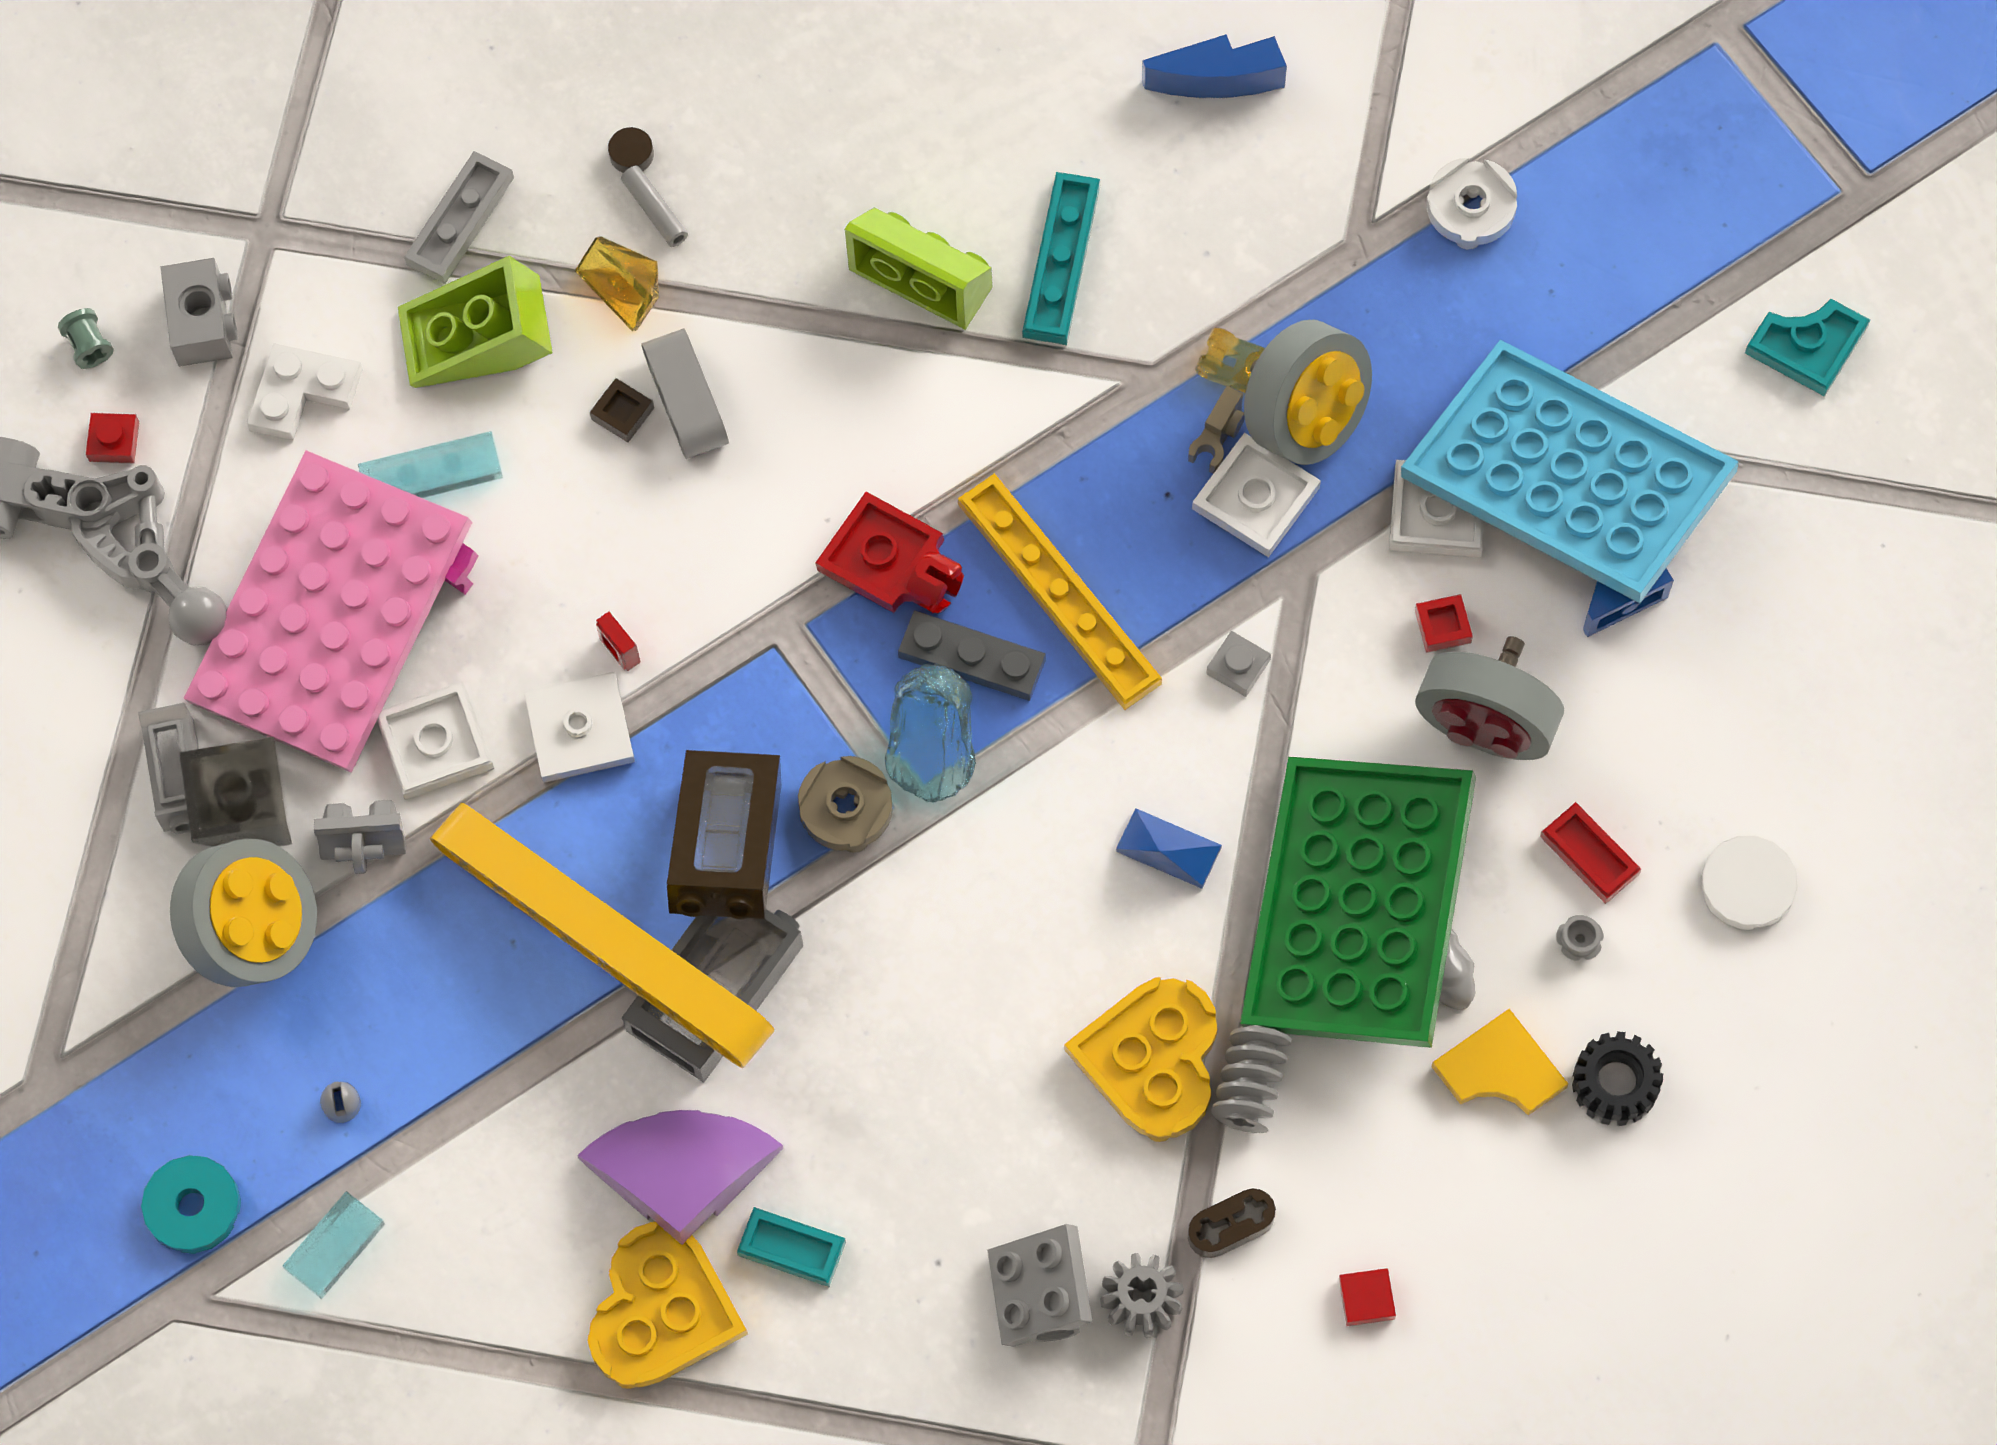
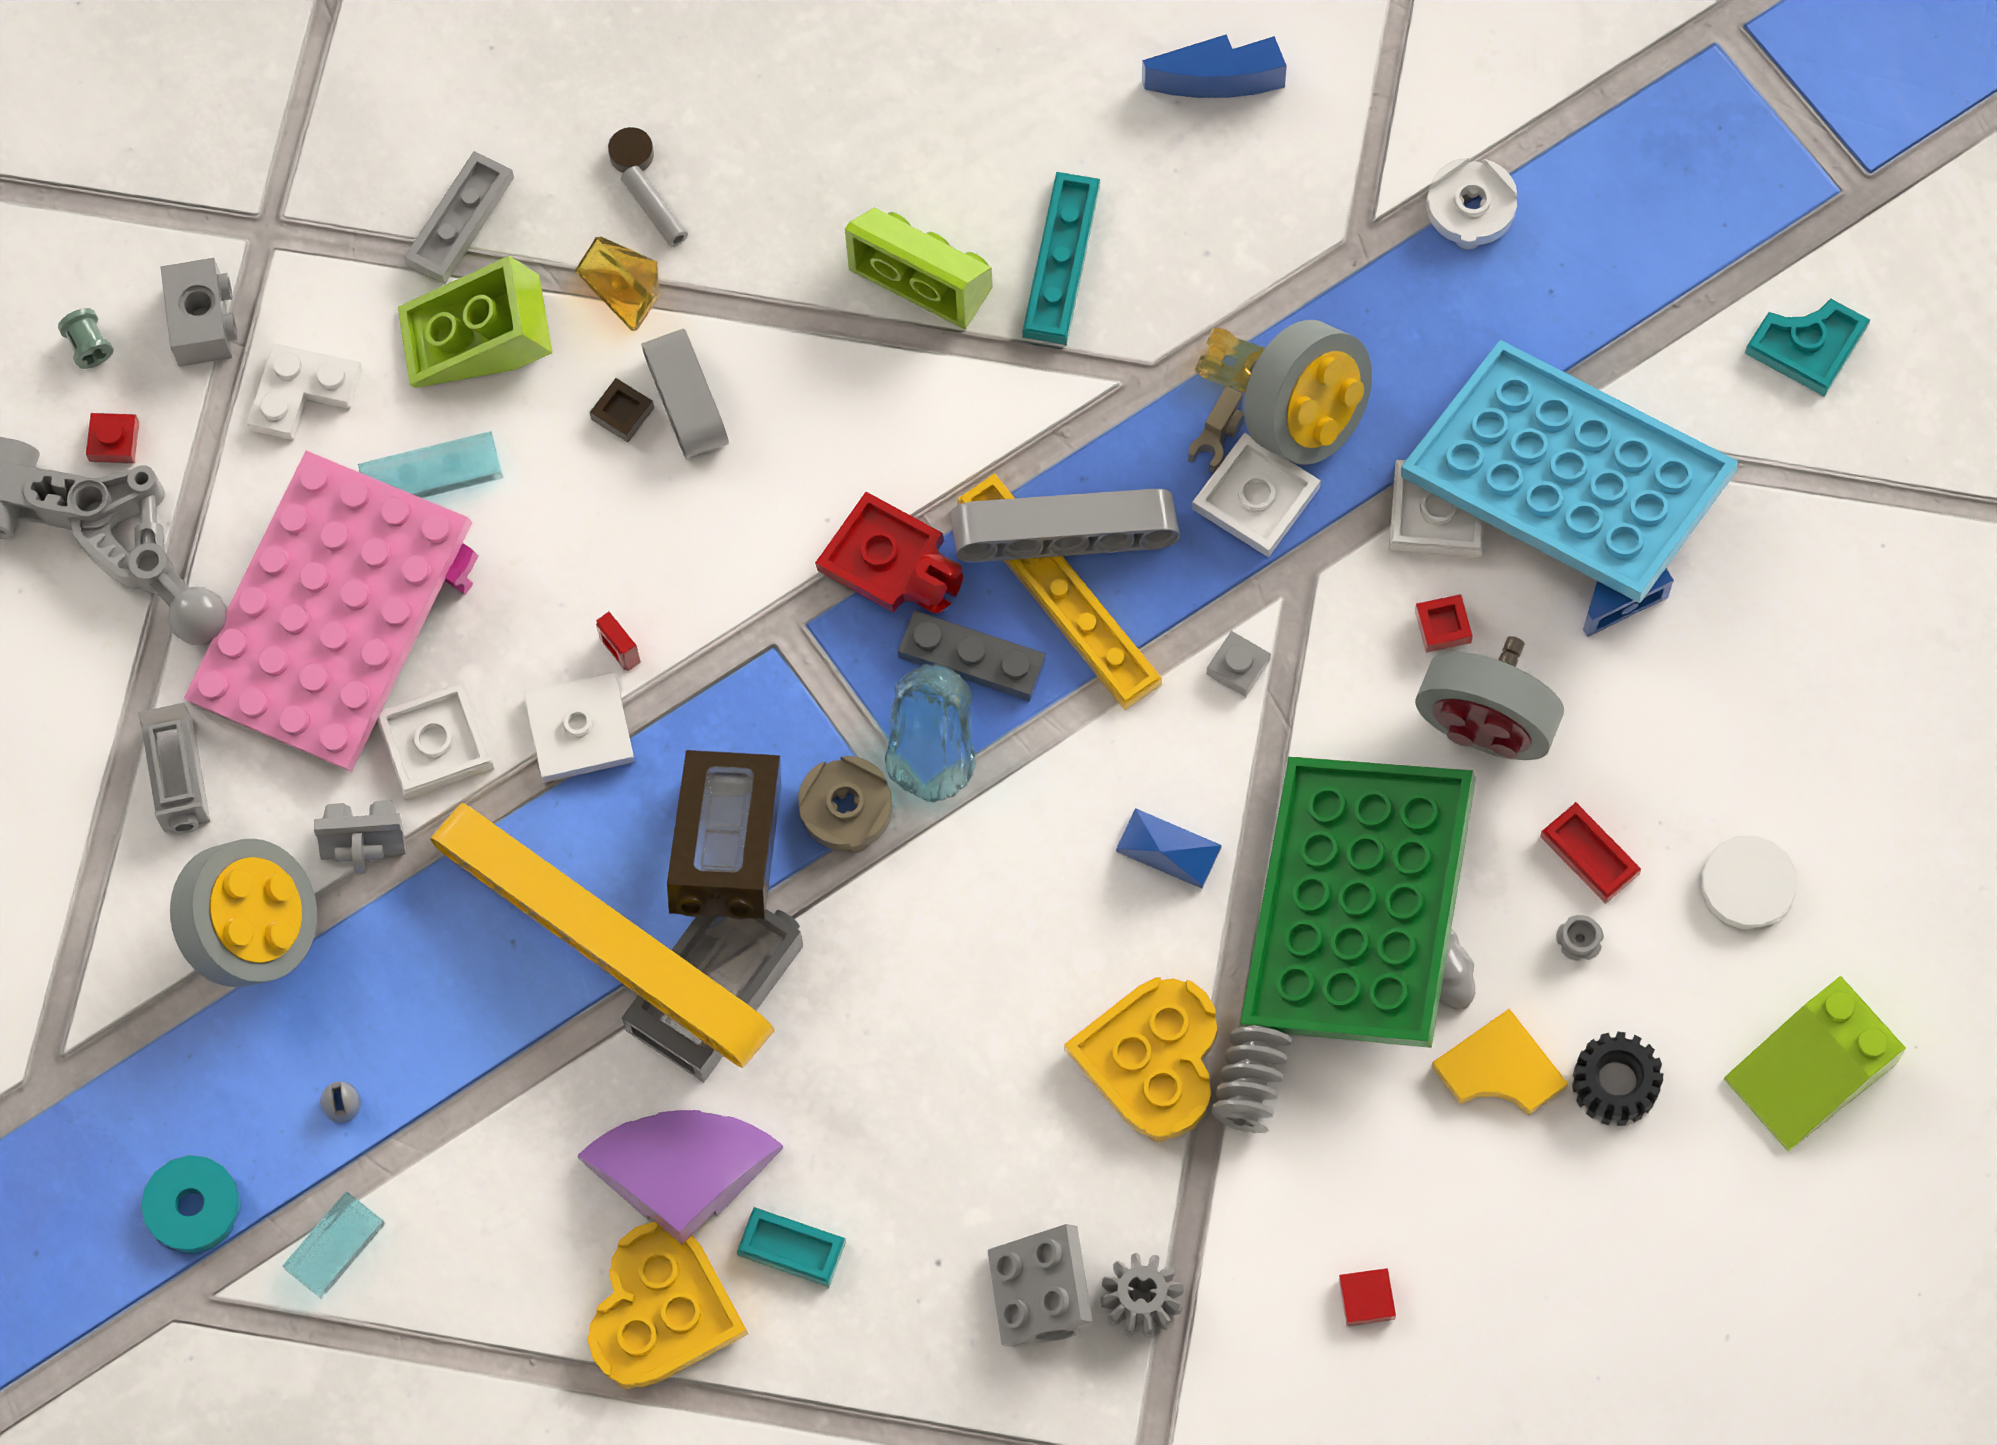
(235, 793): clear smoke slope -> none
(1064, 525): none -> light grey beam
(1236, 1233): dark brown beam -> none
(1815, 1063): none -> lime slope

